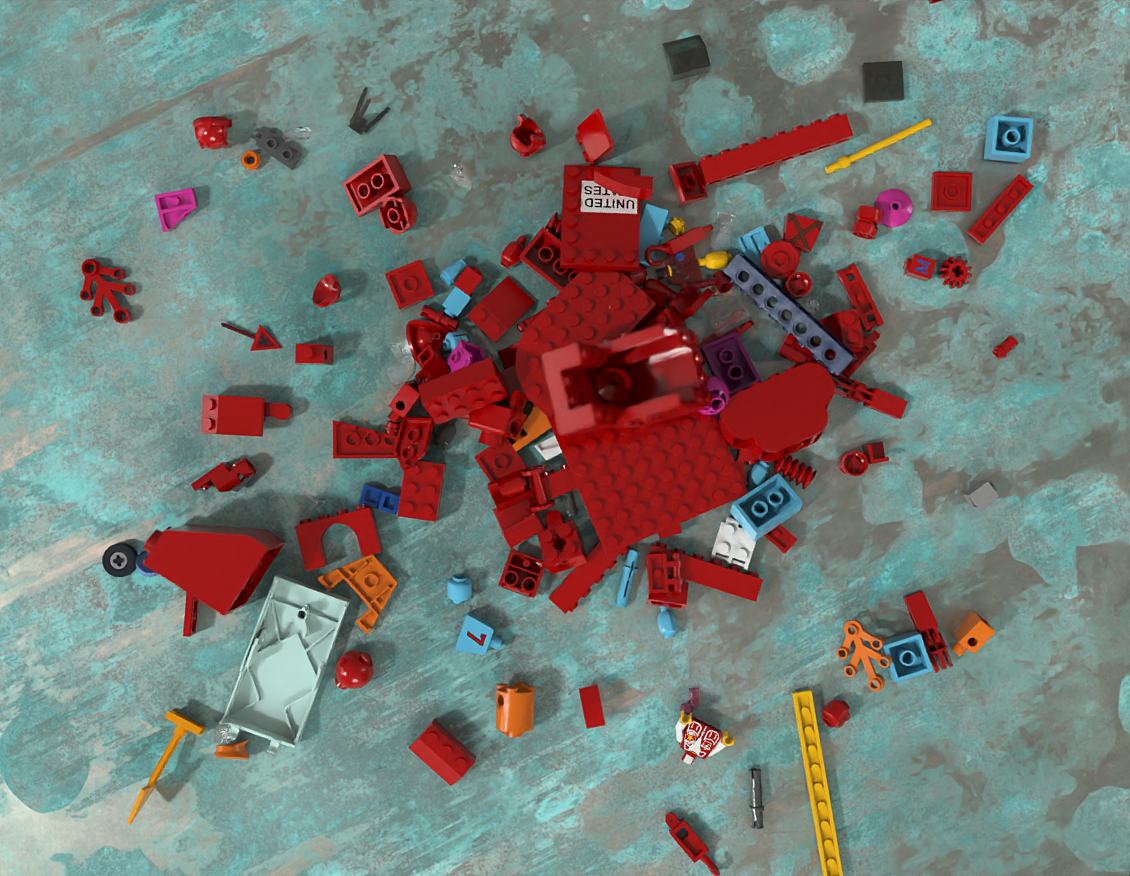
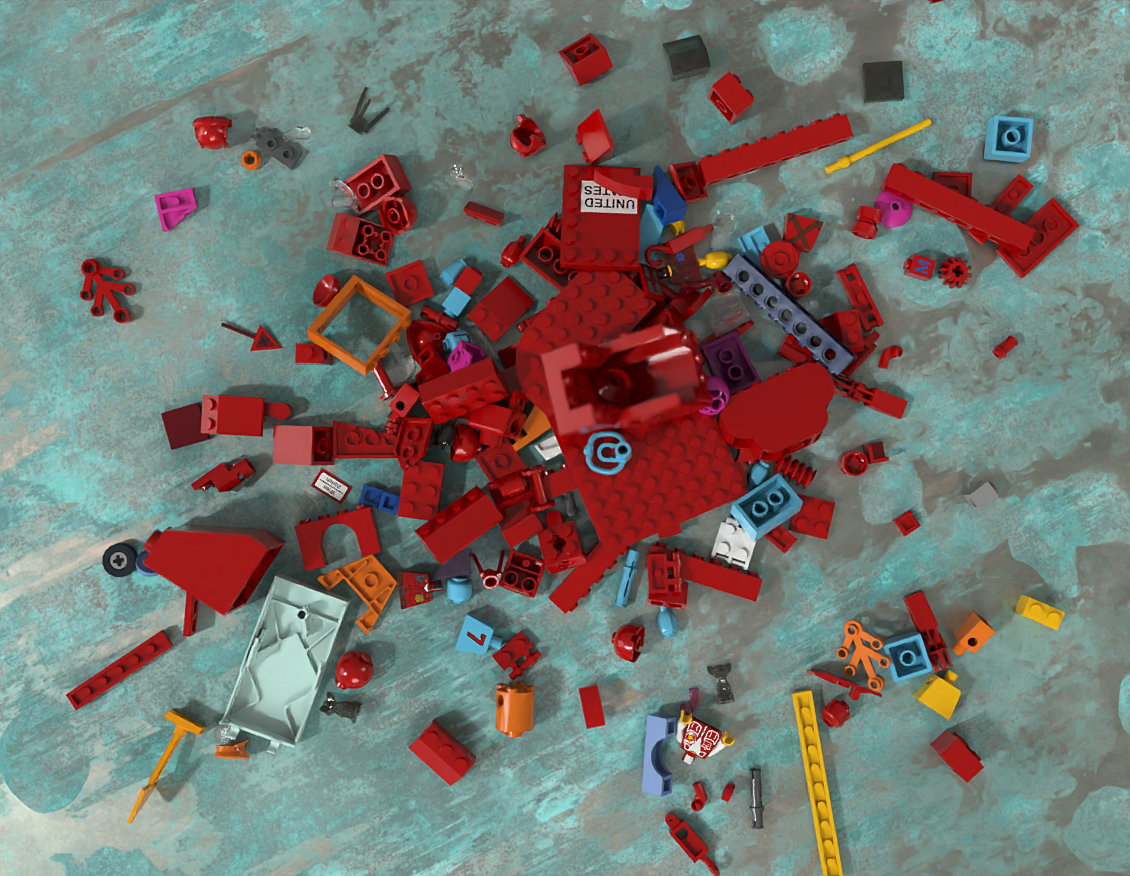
(119, 670): none -> red plate
(184, 426): none -> dark red tile
(303, 445): none -> slope
(331, 486): none -> sticker
(346, 708): none -> clear smoke animal
(348, 201): none -> clear plant
(355, 285): none -> orange window
(360, 239): none -> red slope
(384, 381): none -> red hose
(416, 588): none -> torso
(458, 565): none -> clear purple slope
(459, 525): none -> red slope
(465, 444): none -> red cylinder
(483, 213): none -> red slope
(490, 576): none -> red plant
(513, 651): none -> red plate
(586, 59): none -> red slope
(622, 451): none -> medium azure piece
(628, 641): none -> red cylinder
(650, 282): none -> tile
(656, 777): none -> medium blue arch
(666, 200): none -> blue slope
(700, 797): none -> red arm
(723, 688): none -> clear smoke animal
(727, 792): none -> red tile
(731, 97): none -> red brick
(813, 517): none -> red plate
(855, 690): none -> red piece
(888, 354): none -> red arm
(906, 523): none -> red tile
(940, 693): none -> yellow torso
(957, 755): none -> red brick
(958, 208): none -> red brick
(1039, 612): none -> yellow brick
(1051, 228): none -> red plate

